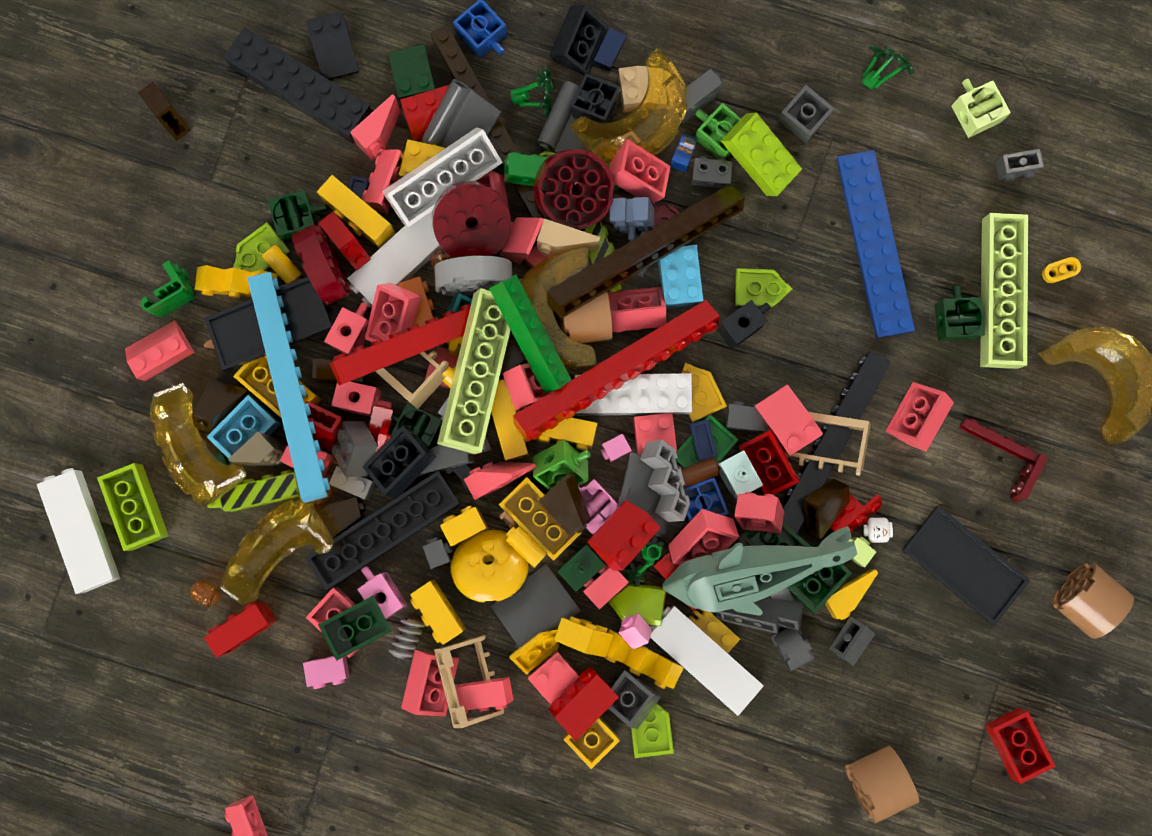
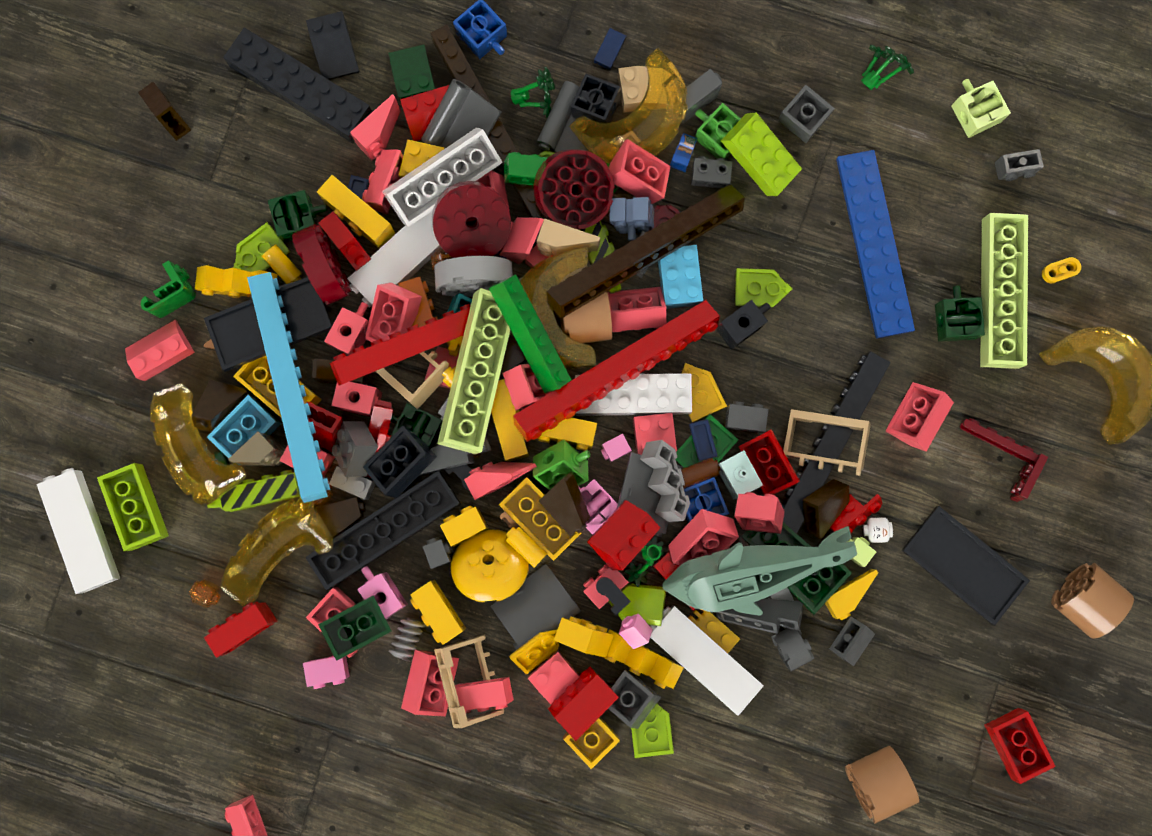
(579, 39): black slope -> none
(581, 568): dark green piece -> none
(613, 593): none -> black leg
(788, 420): coral slope -> none

